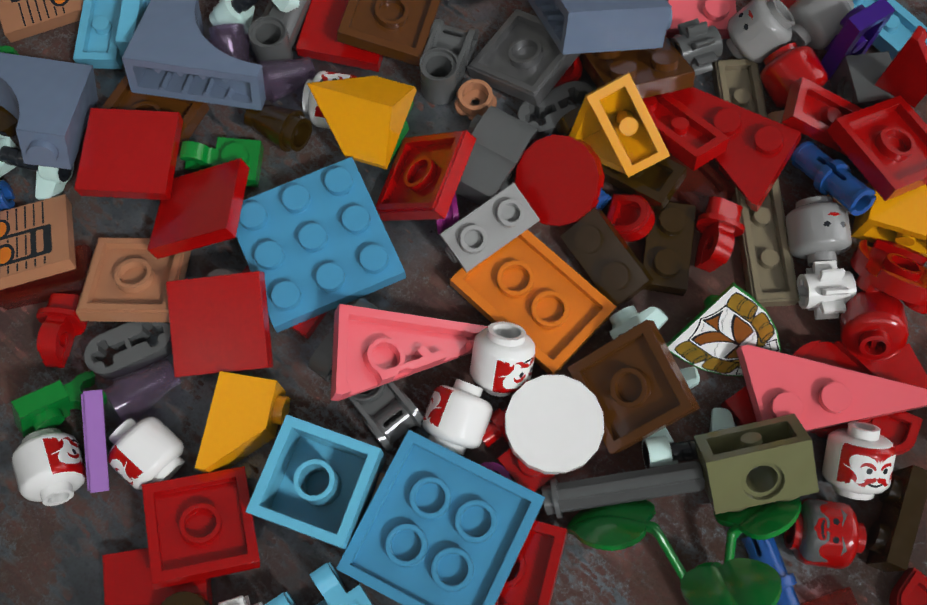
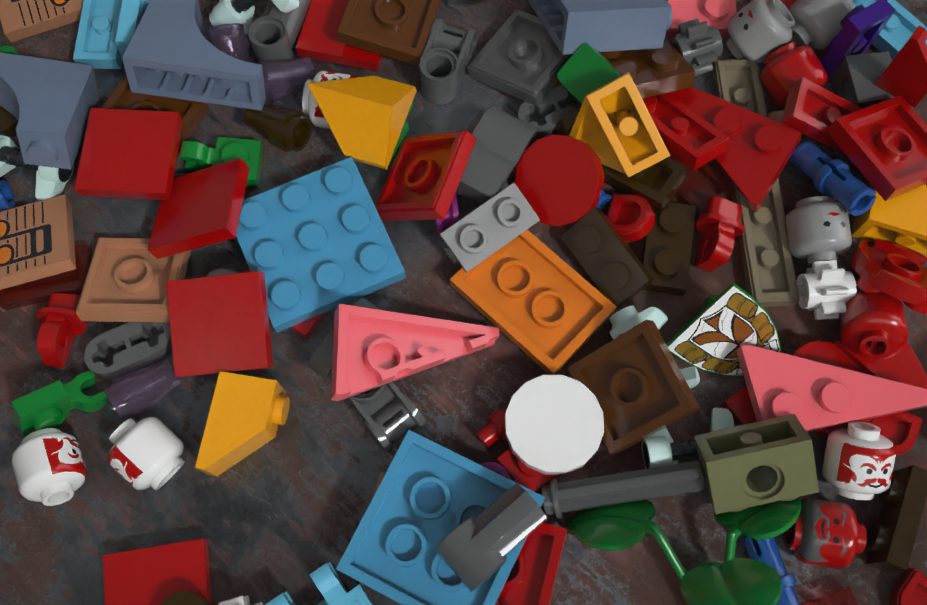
(95, 441): medium lavender tile -> none
(199, 527): red plate -> none
(317, 482): medium azure brick -> none
(457, 416): white head -> none
(474, 90): nougat plate -> none
(481, 545): none -> dark grey piece
(502, 358): white head -> none
(586, 72): none -> green slope

